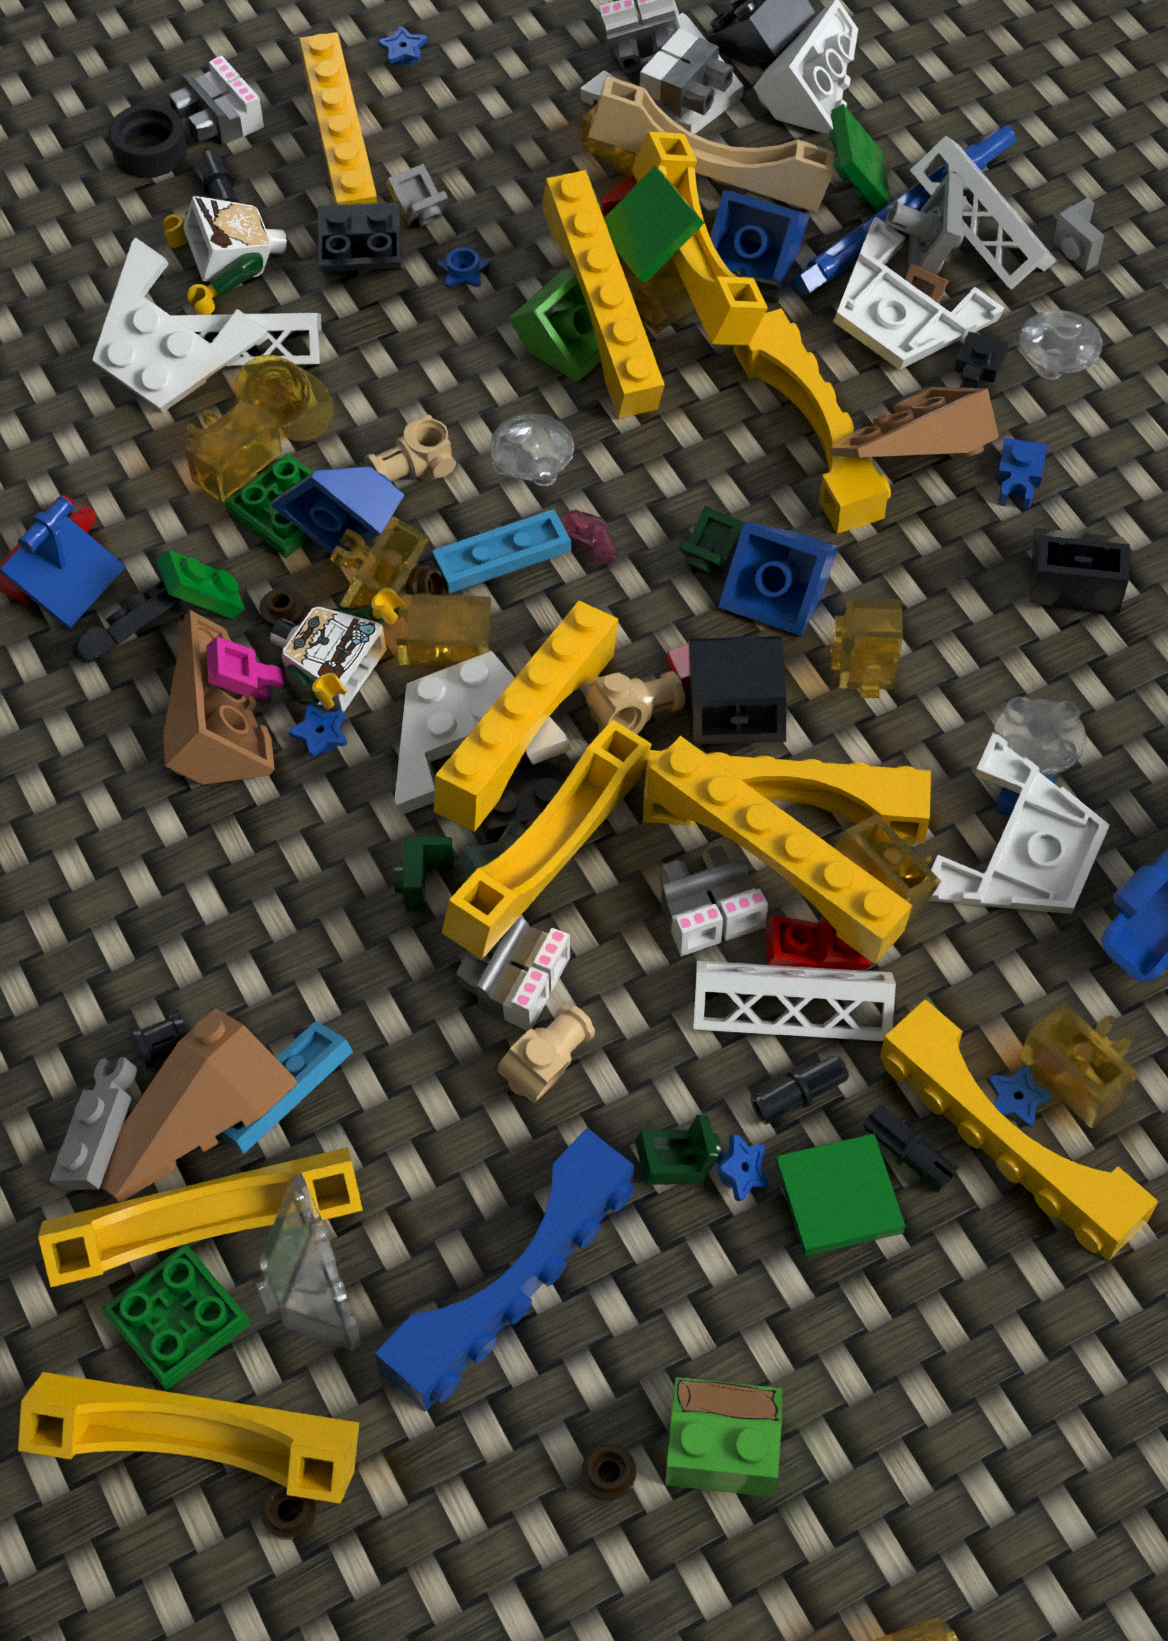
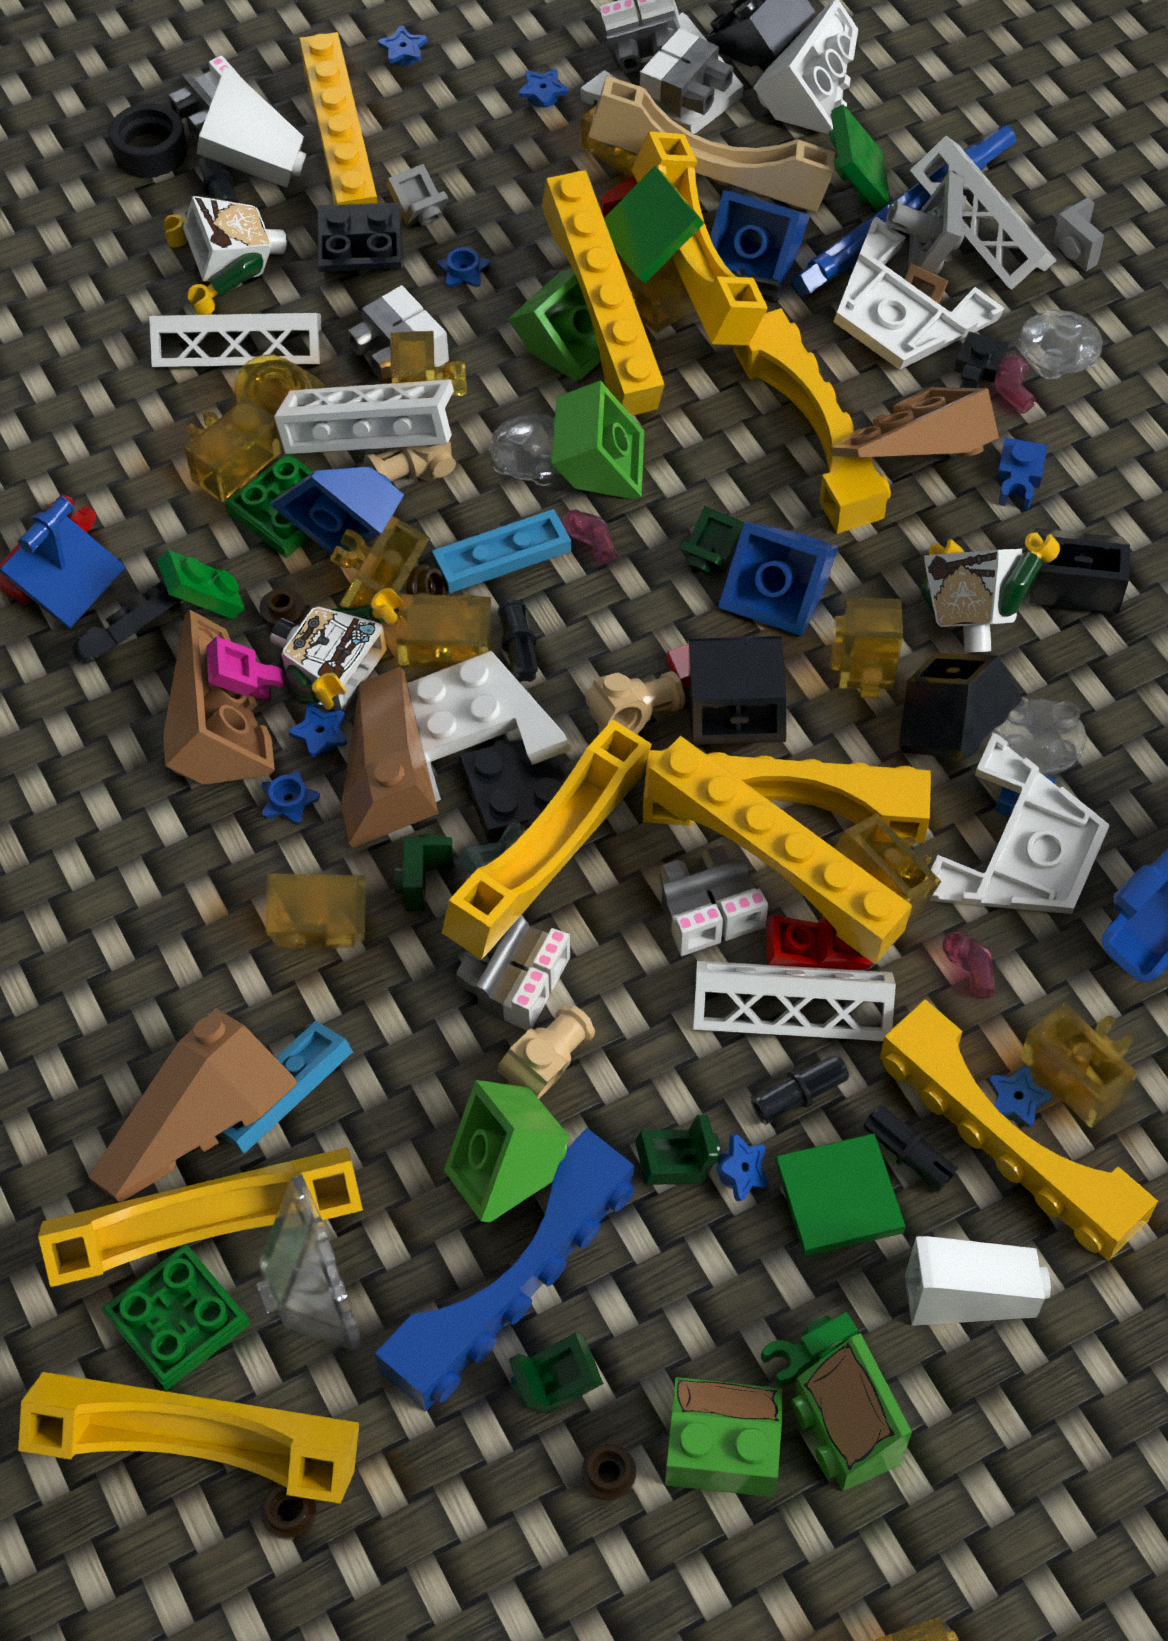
(94, 1128): light grey plate -> none
(147, 1036): black bush -> none
(154, 350): white wing -> none
(250, 133): none -> white slope
(288, 786): none -> blue plate
(316, 909): none -> clear yellow brick
(365, 418): none -> white fence
(386, 764): none -> medium nougat wedge
(393, 313): none -> flat silver hips
(415, 361): none -> clear yellow brick
(483, 763): yellow arch -> none
(504, 1148): none -> bright green slope
(518, 640): none -> black axle
(543, 88): none -> blue plate
(555, 1374): none -> dark green bracket
(597, 443): none -> bright green slope
(818, 1341): none -> green plate
(851, 1415): none -> slope
(955, 704): none -> black slope
(973, 1281): none -> white slope
(974, 960): none -> clear pink arm
(982, 585): none -> torso
(1010, 383): none -> clear pink arm

